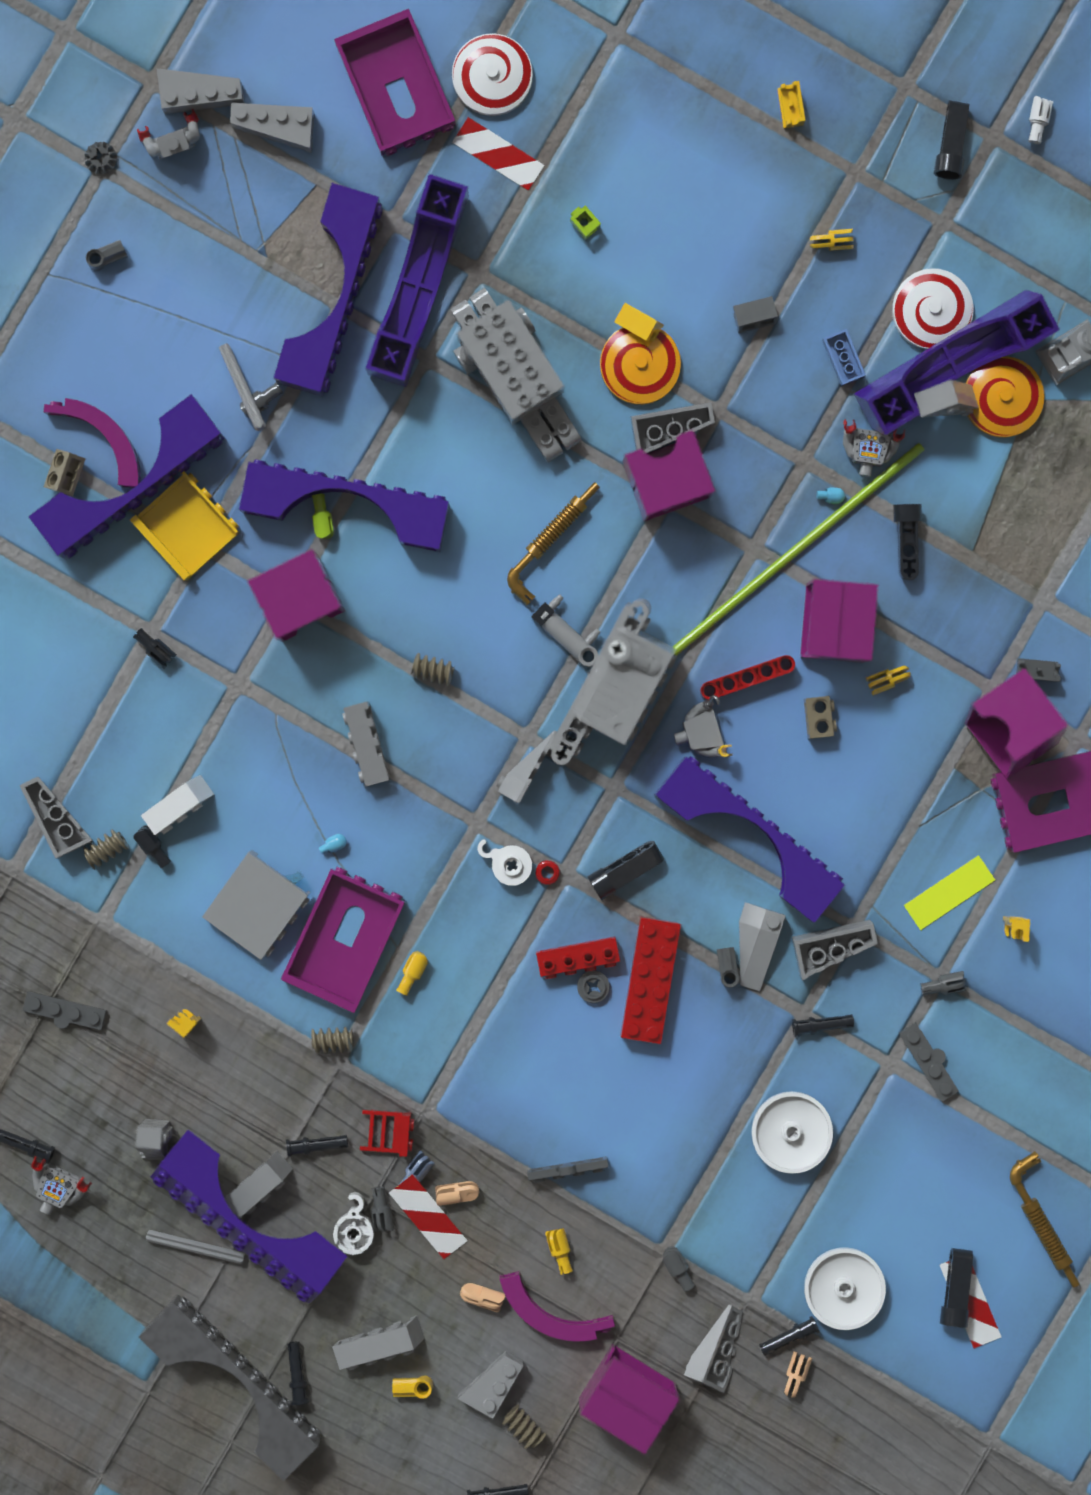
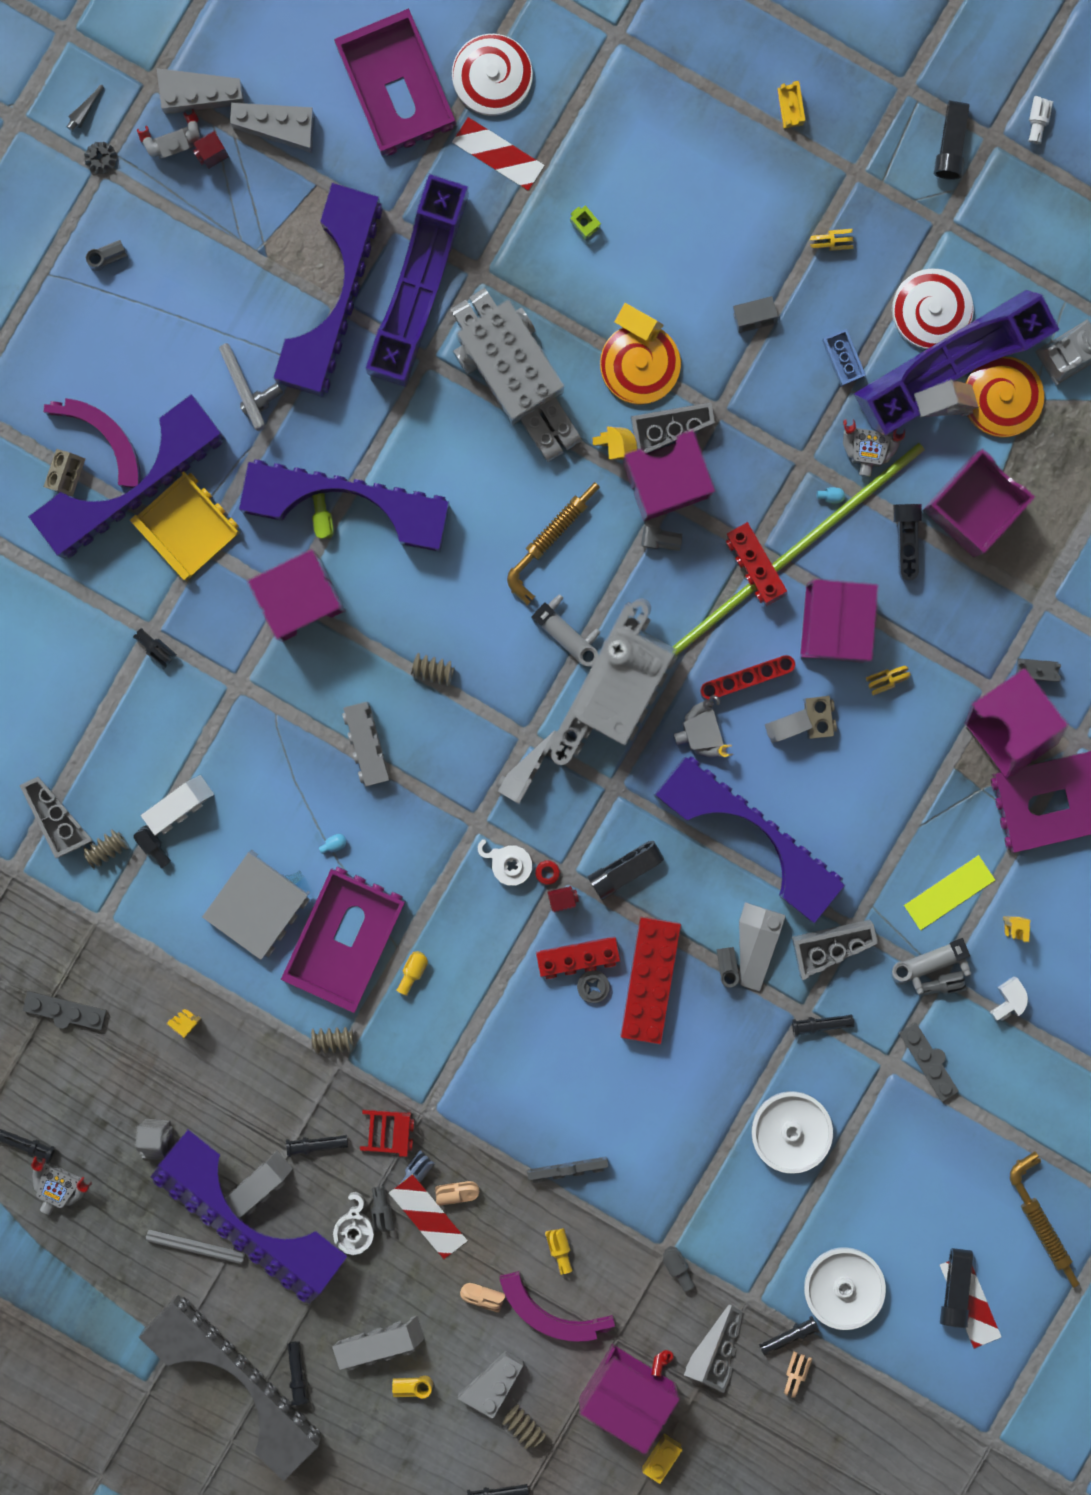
(79, 115): none -> dark grey piece
(210, 150): none -> dark red brick
(563, 898): none -> dark red brick
(619, 442): none -> yellow brick
(657, 538): none -> dark grey piece
(660, 1361): none -> red arm
(662, 1458): none -> yellow brick
(756, 563): none -> red brick
(788, 726): none -> light grey brick
(932, 961): none -> light grey piece
(978, 504): none -> magenta piece
(1015, 998): none -> white brick

